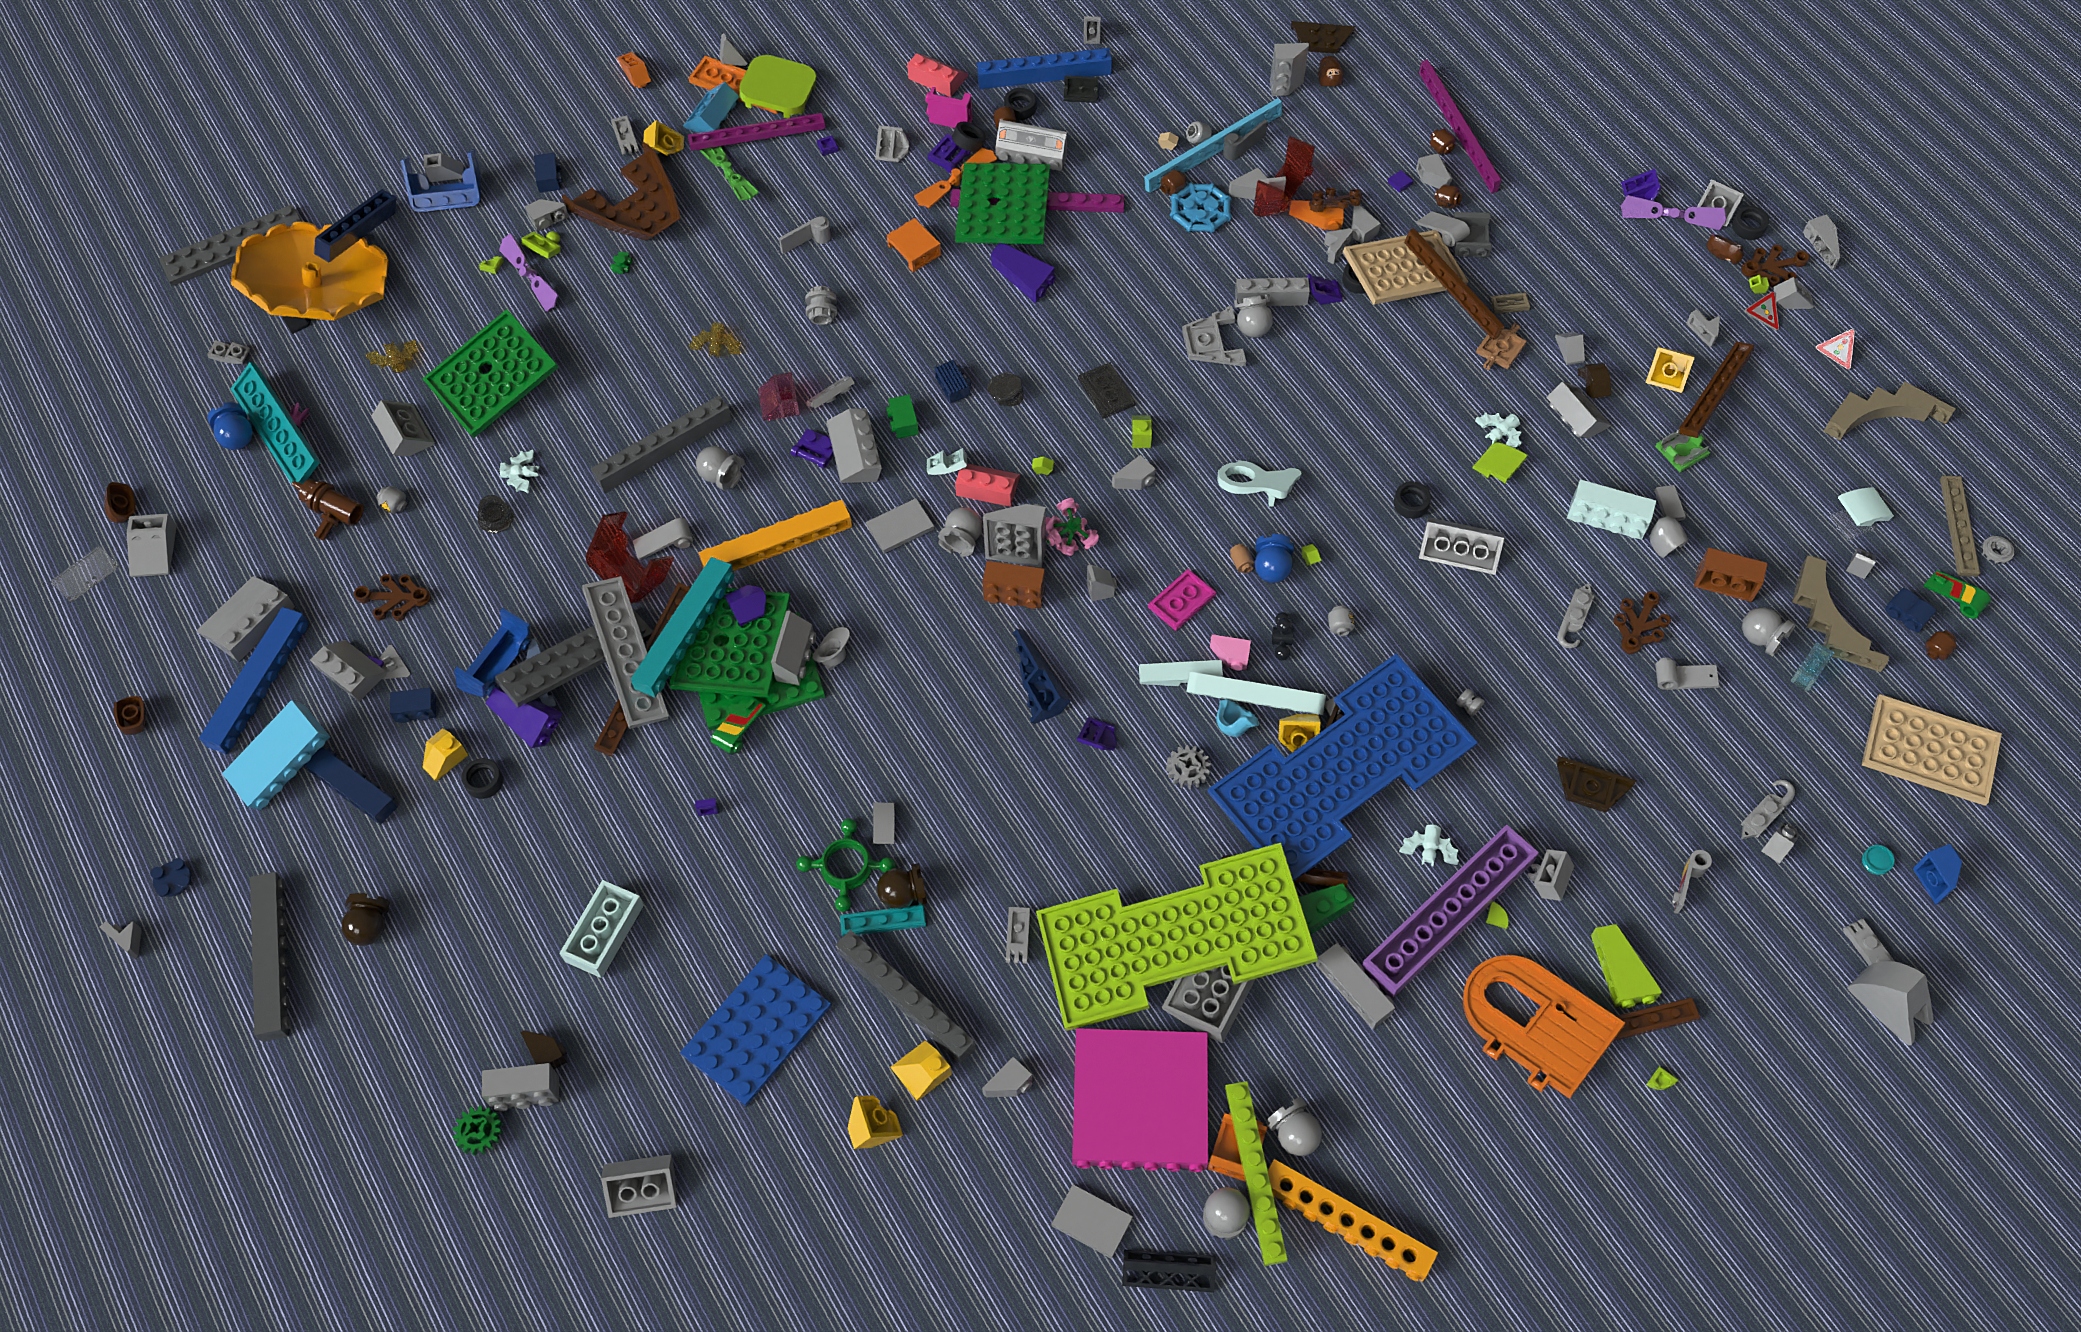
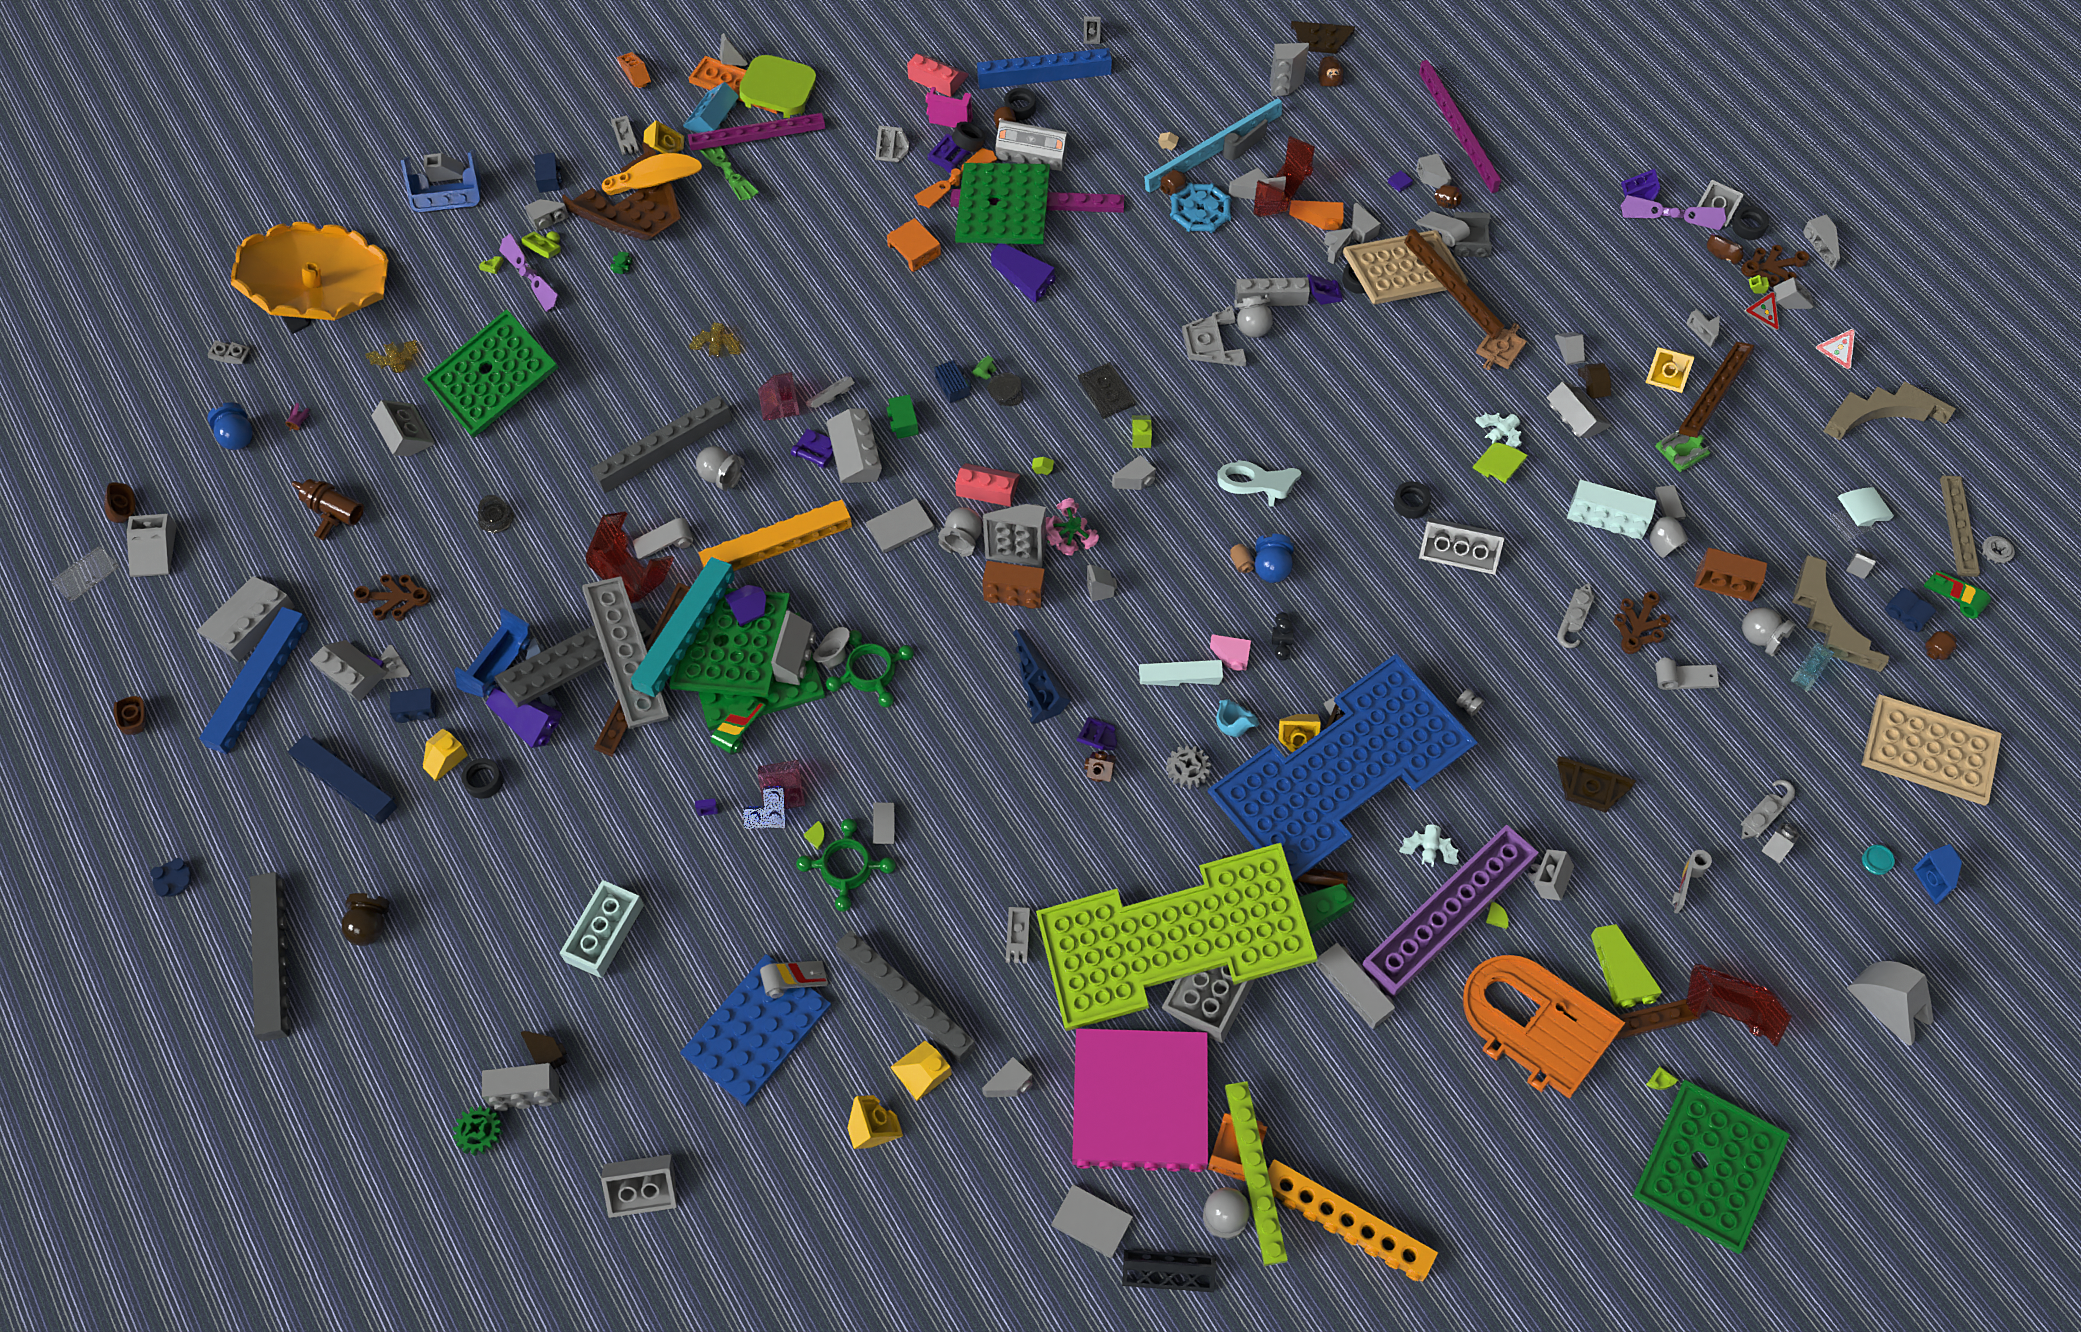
(126, 938): light grey slope -> none
(220, 248): dark grey plate -> none
(274, 424): teal plate -> none
(276, 755): medium azure brick -> none
(355, 225): dark blue brick -> none
(391, 499): light grey head -> none
(516, 471): light aqua animal -> none
(652, 172): none -> light orange plant
(771, 814): none -> clear blue plate
(781, 976): none -> light grey door
(786, 775): none -> clear pink slope
(815, 835): none -> lime tile
(816, 228): light grey door -> none
(821, 305): light grey piece -> none
(827, 145): dark purple tile -> none
(883, 920): teal tile -> none
(885, 698): none -> green piece
(900, 887): dark brown tile -> none
(945, 464): light aqua slope -> none
(982, 367): none -> bright green tile
(1080, 89): pearl dark grey hinge -> none
(1100, 766): none -> reddish brown brick
(1182, 599): dark pink tile -> none
(1198, 132): light grey head -> none
(1256, 693): light aqua beam -> none
(1297, 1130): light grey tile -> none
(1310, 554): lime piece -> none
(1318, 204): reddish brown plant -> none
(1341, 620): light grey head -> none
(1442, 141): reddish brown head -> none
(1510, 305): dark tan tile -> none
(1737, 1000): none -> clear red windscreen
(1740, 1158): none -> green plate
(1867, 942): light grey hinge -> none

